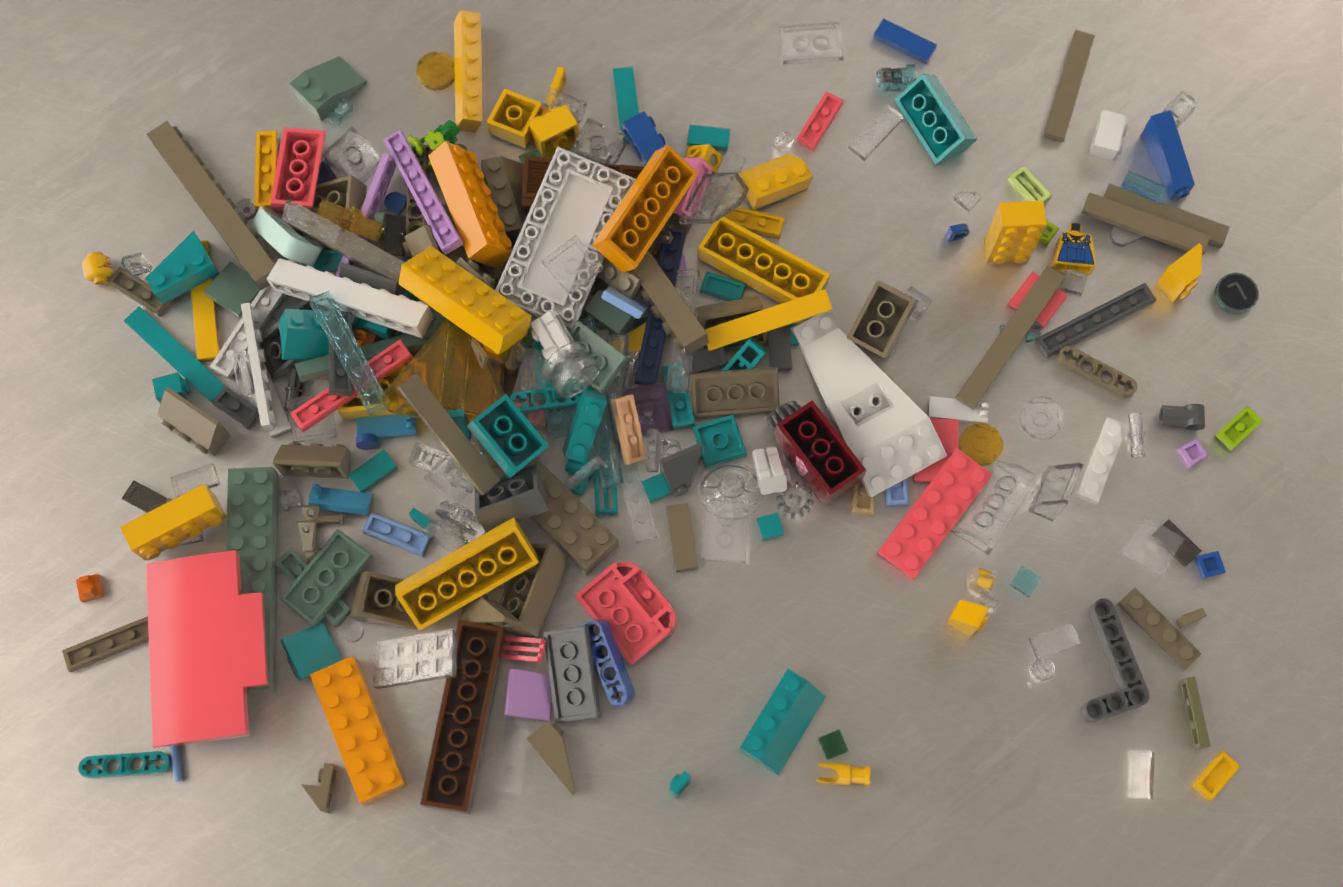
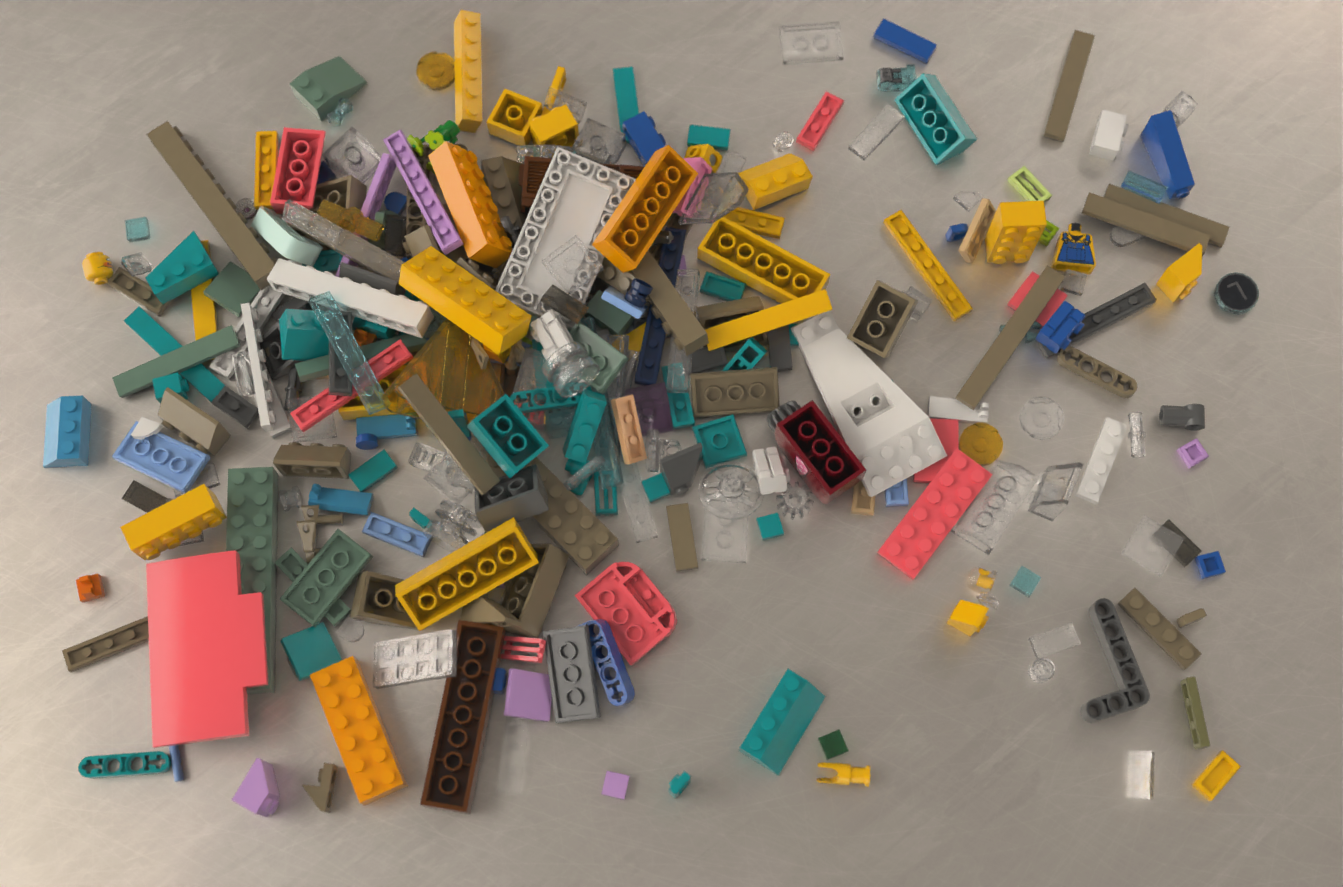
(67, 432): none -> dark azure slope
(137, 229): none -> clear light blue tile
(146, 428): none -> white tile
(162, 459): none -> light blue tile
(176, 361): none -> sand green tile
(259, 789): none -> lavender slope
(500, 681): none -> blue tile
(507, 225): none -> dark grey piece
(544, 151): none -> clear hinge
(552, 749): dark tan slope -> none
(564, 304): none -> clear smoke tile
(615, 785): none -> lavender tile
(638, 292): none -> dark blue wheel
(927, 265): none -> yellow tile
(977, 230): none -> tan tile
(1060, 327): none -> blue brick
(1239, 428): lime plate -> none

